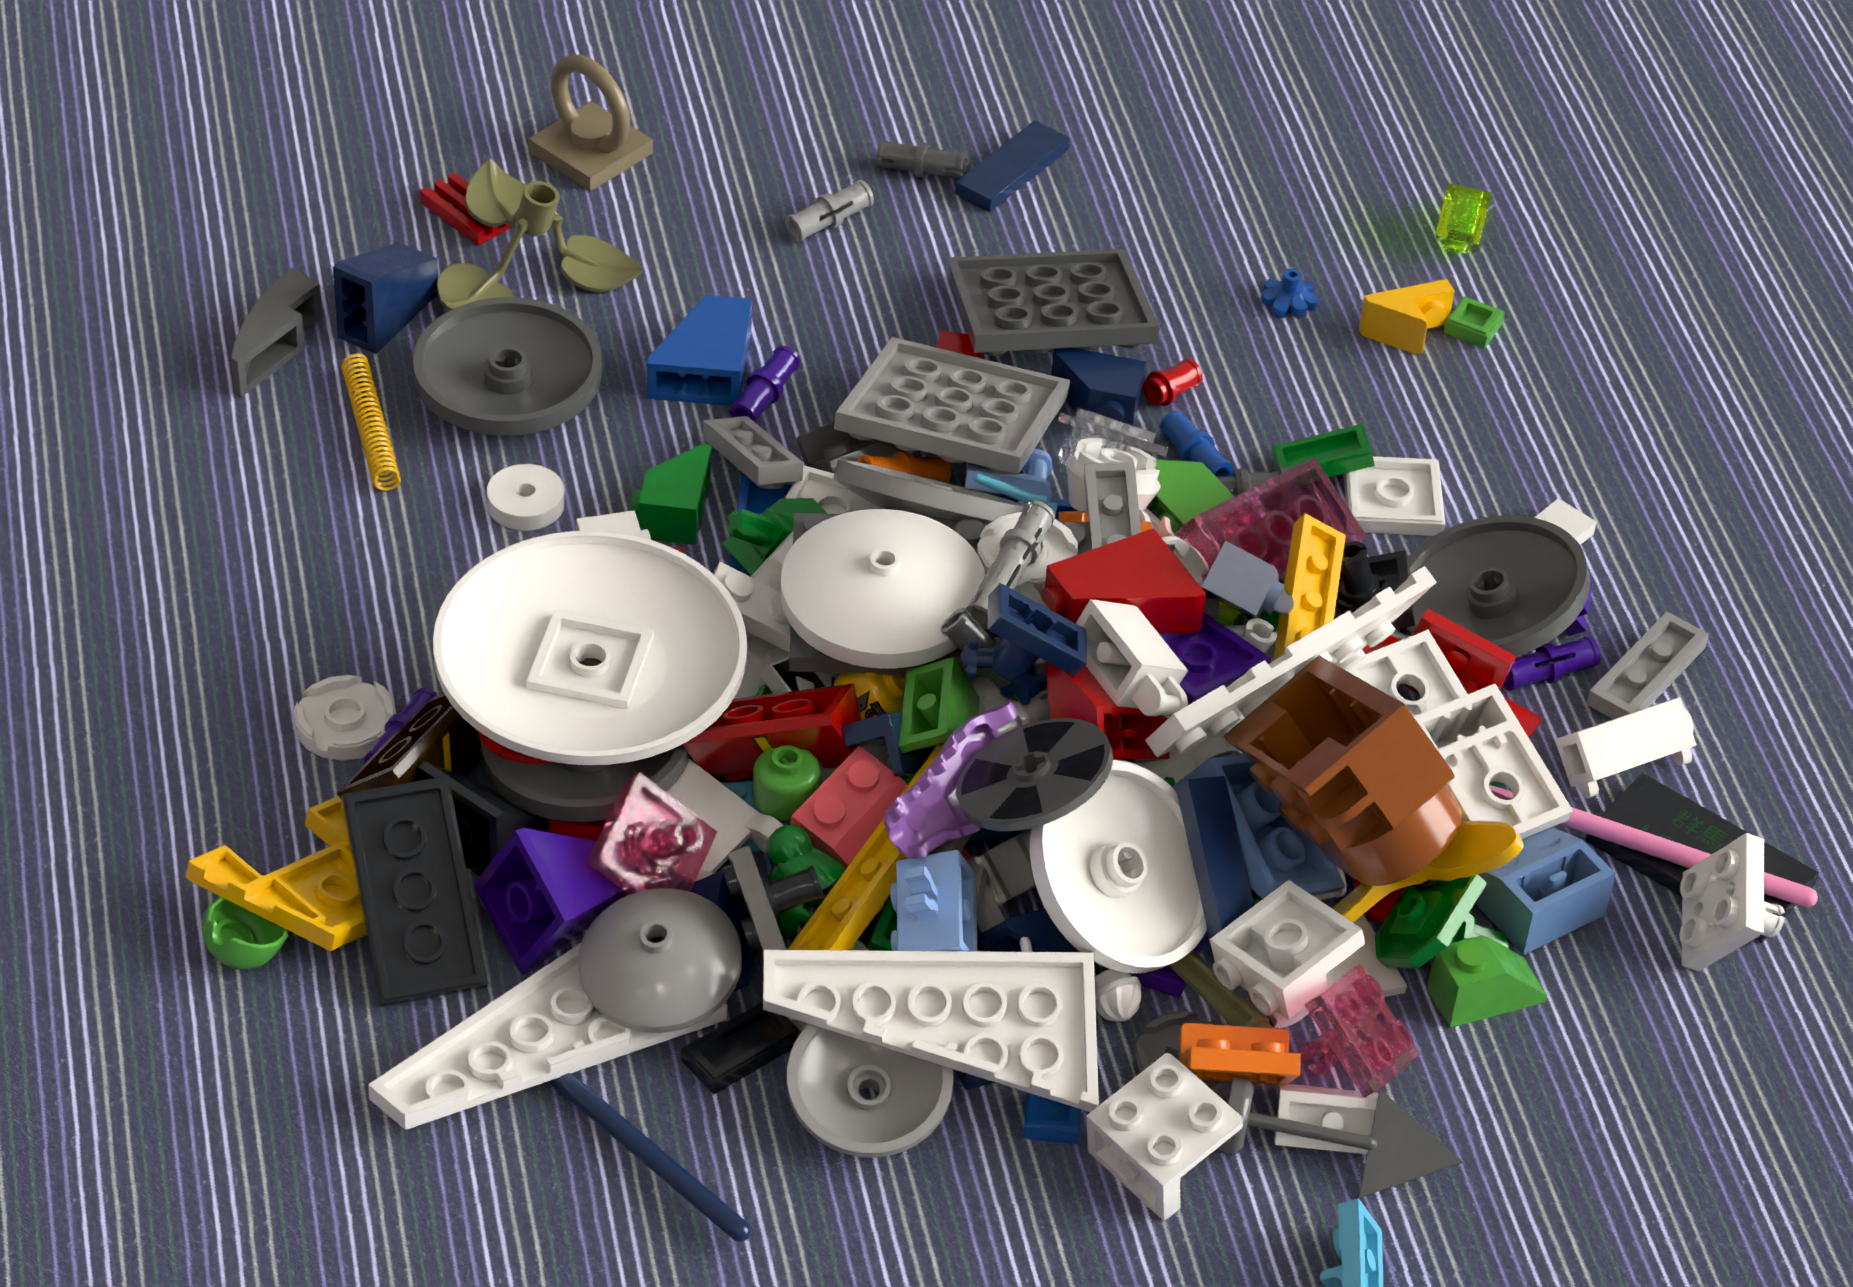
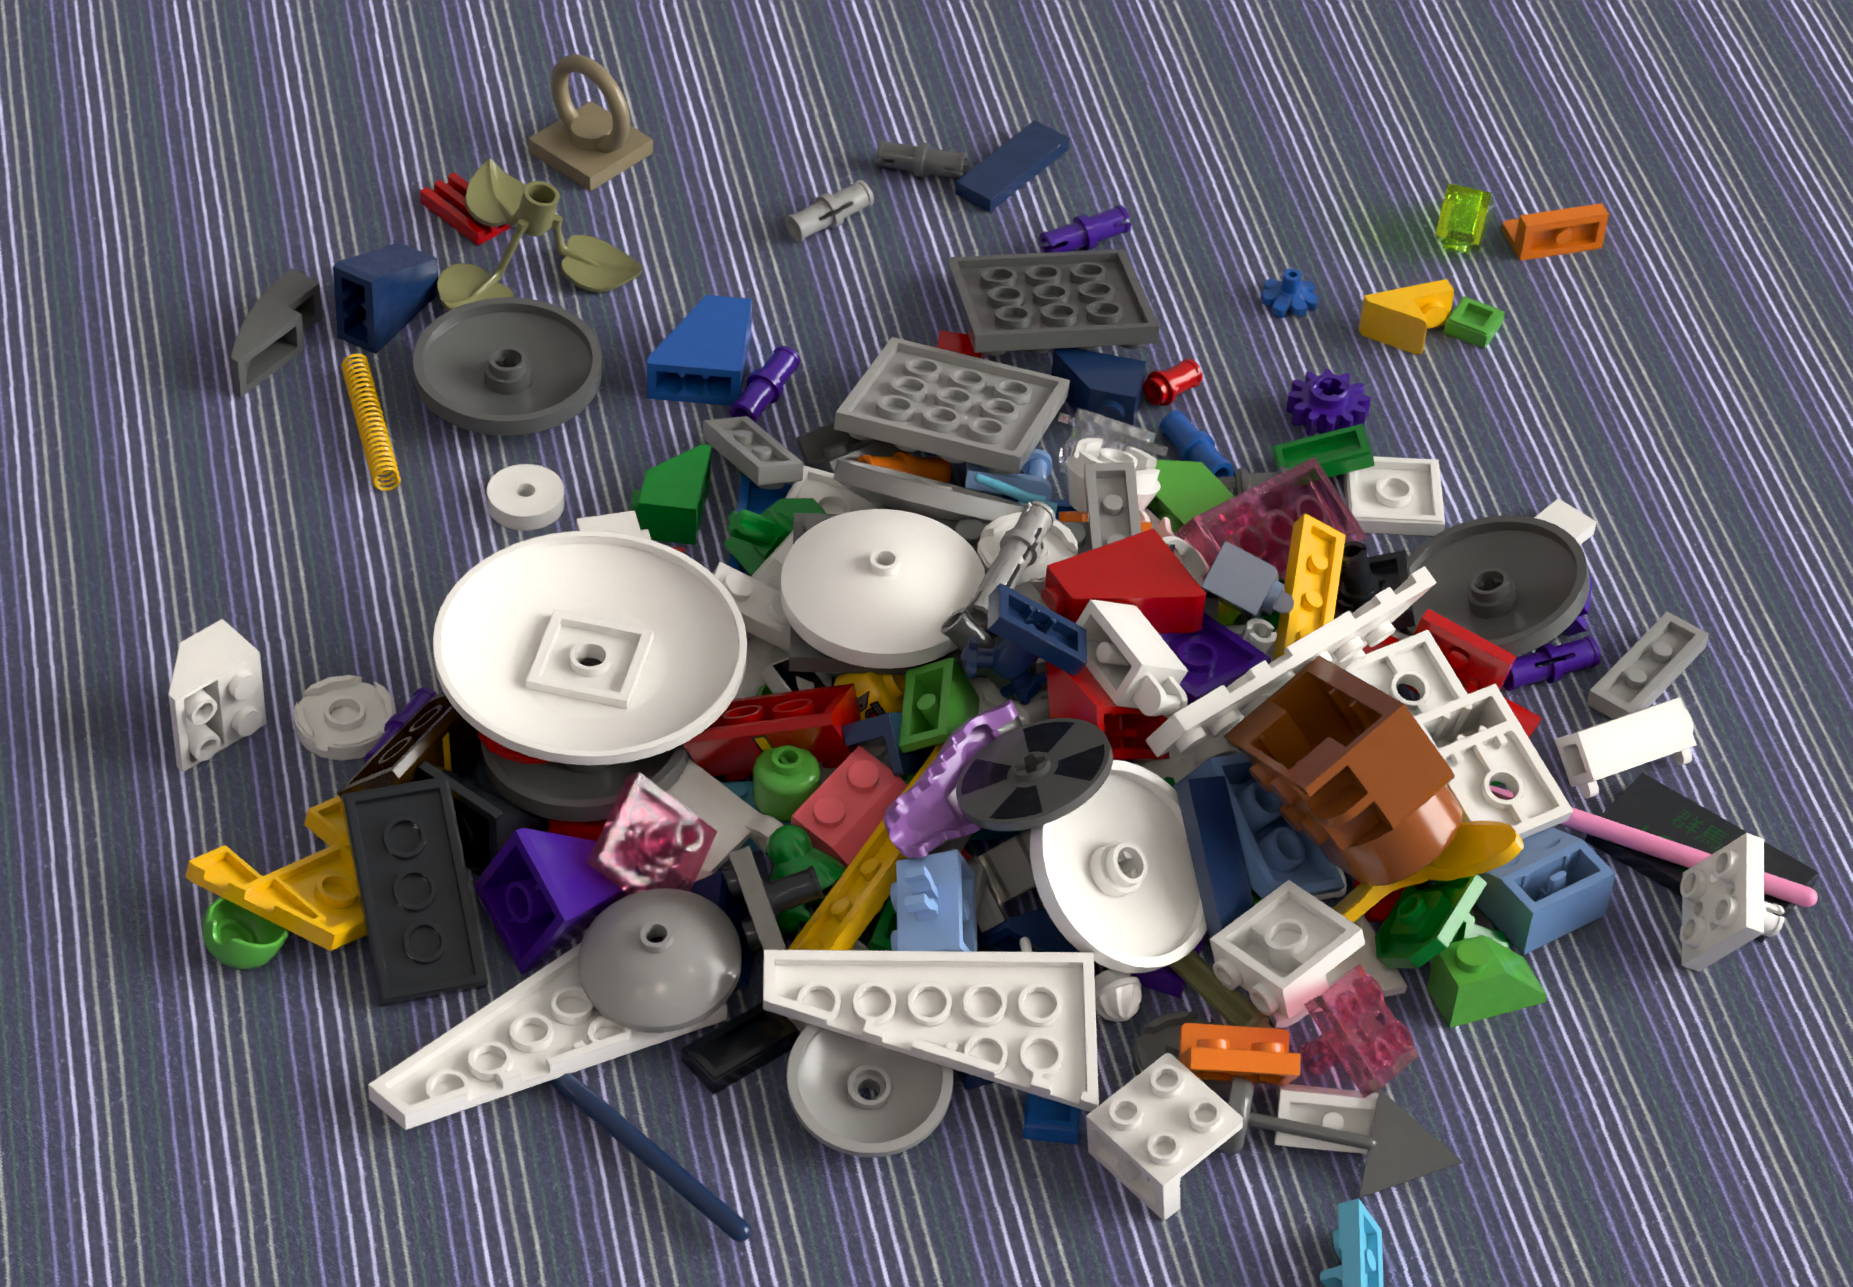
(214, 693): none -> white slope
(1086, 231): none -> dark purple pin
(1327, 402): none -> dark purple gear
(1557, 231): none -> orange panel

